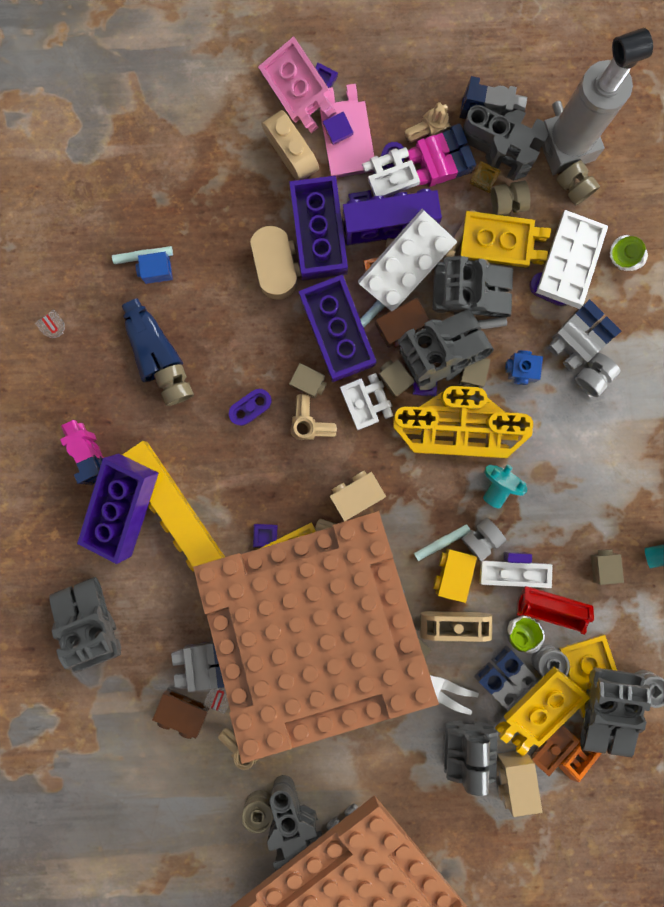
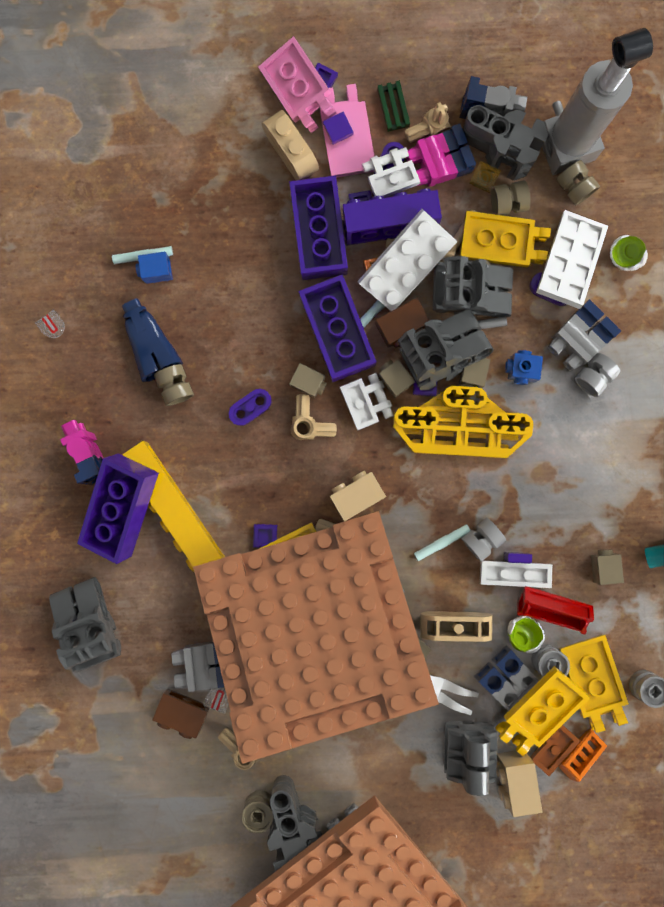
(274, 262): tan brick -> none
(389, 88): none -> dark green tile
(455, 575): yellow brick -> none
(502, 485): teal piece -> none
(614, 712): dark grey connector -> none

